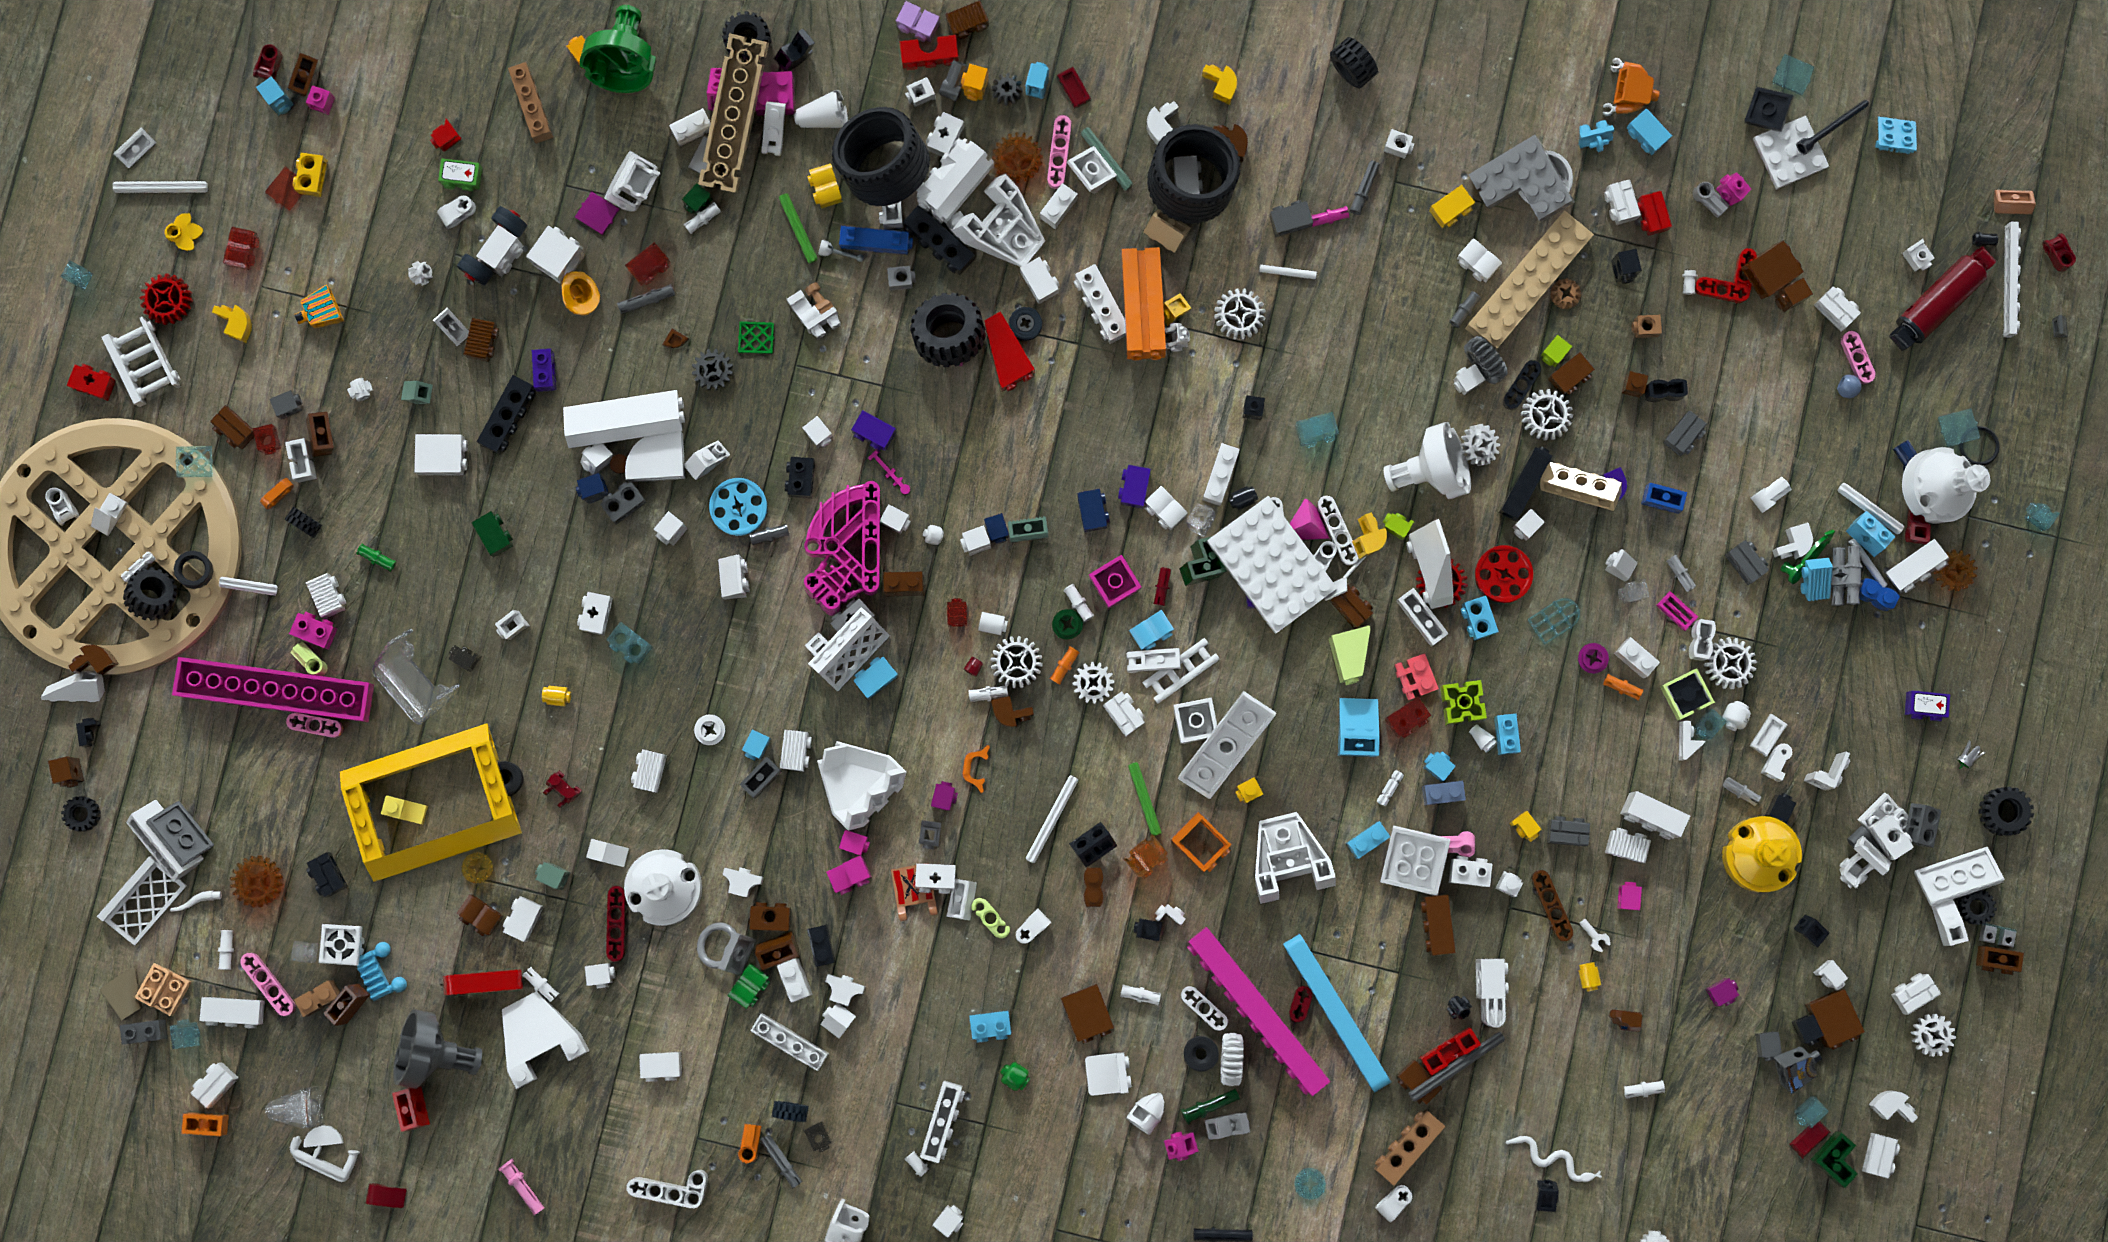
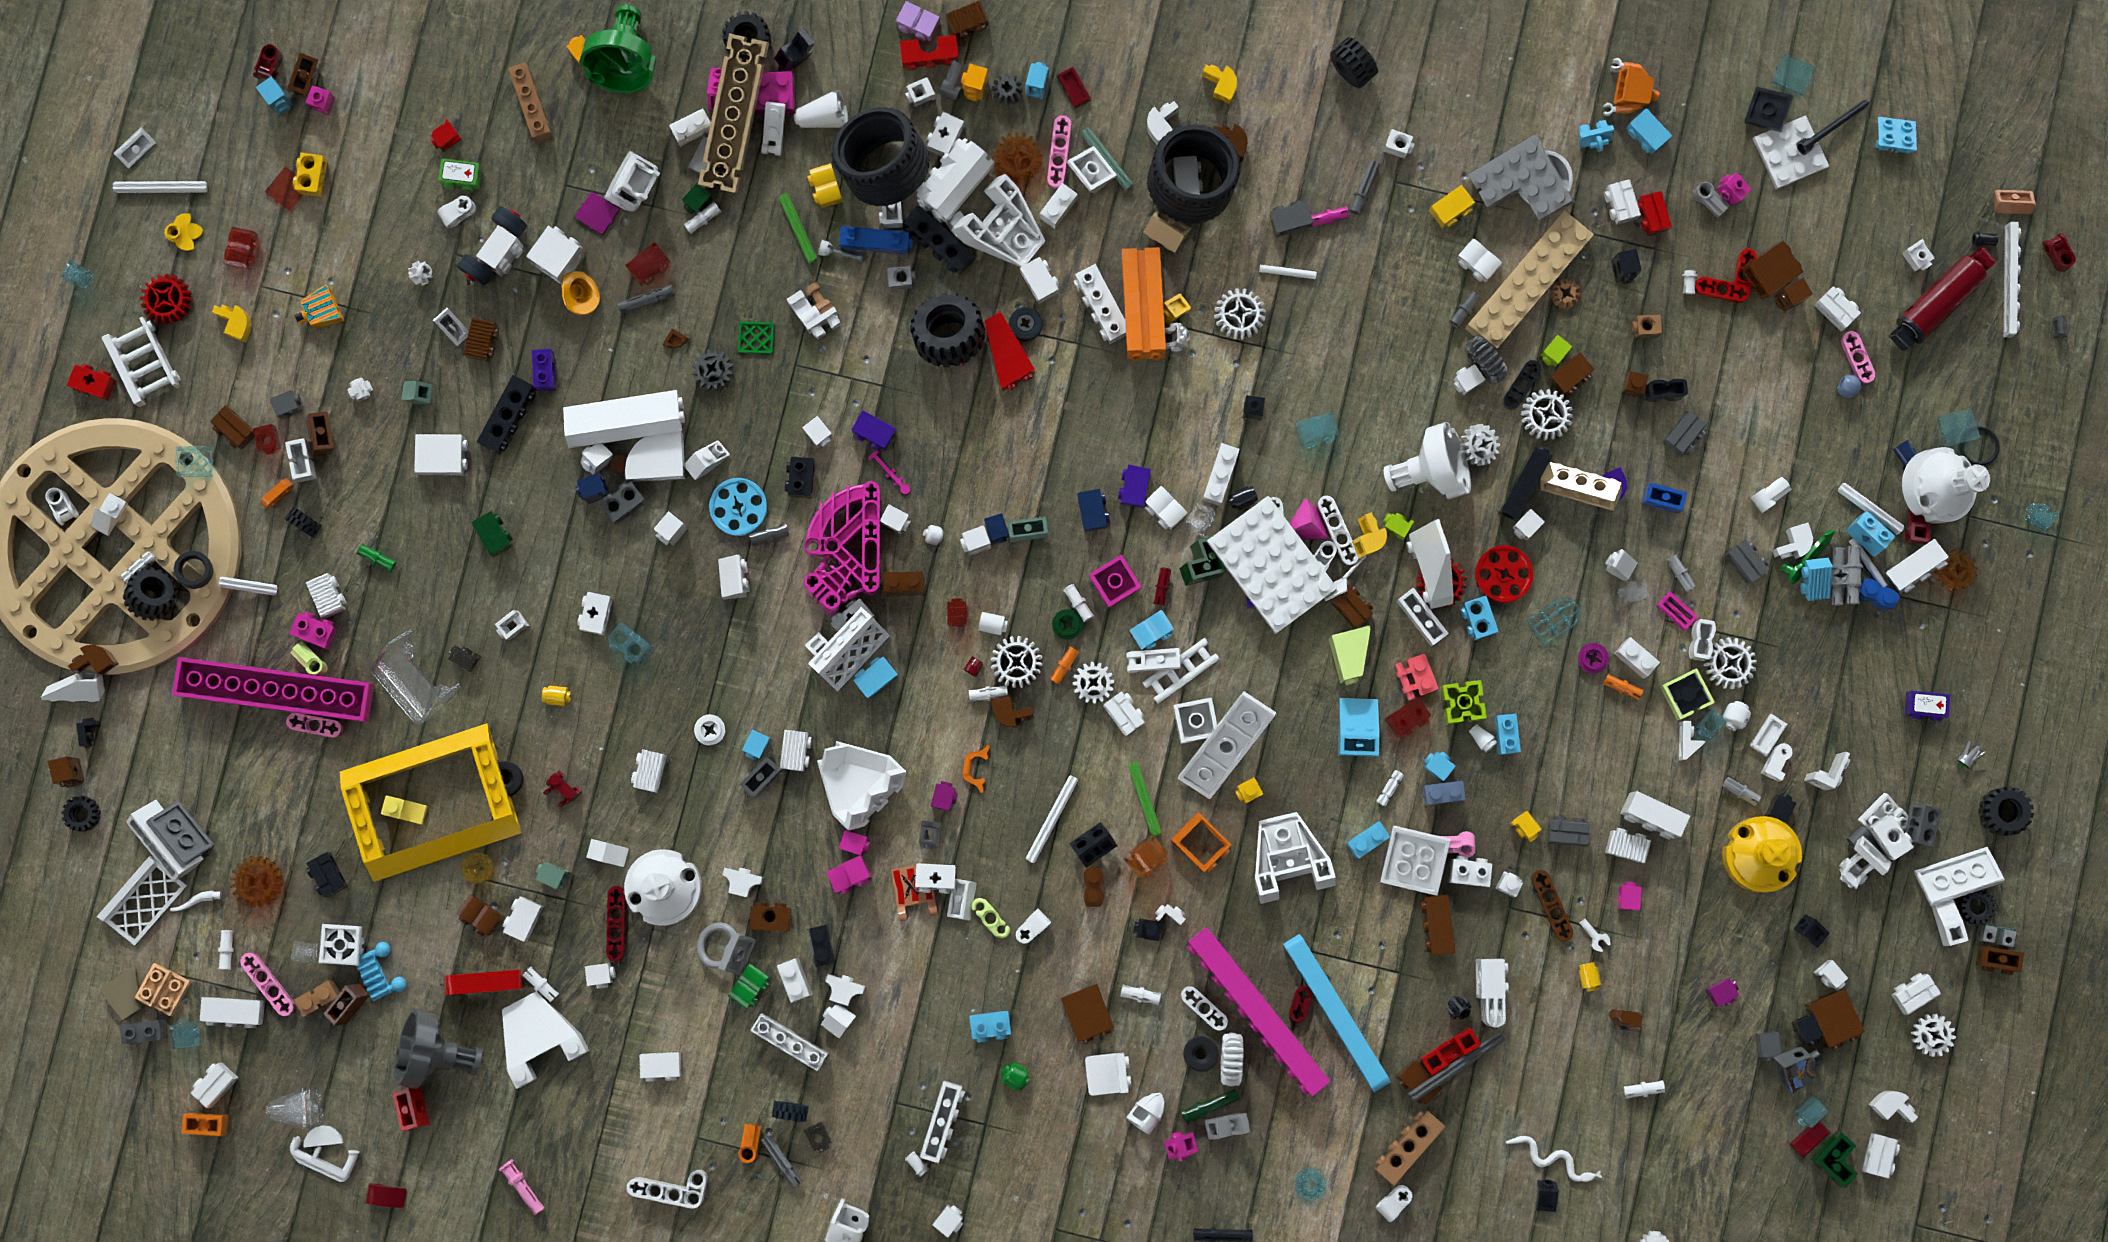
(777, 950): reddish brown brick -> none

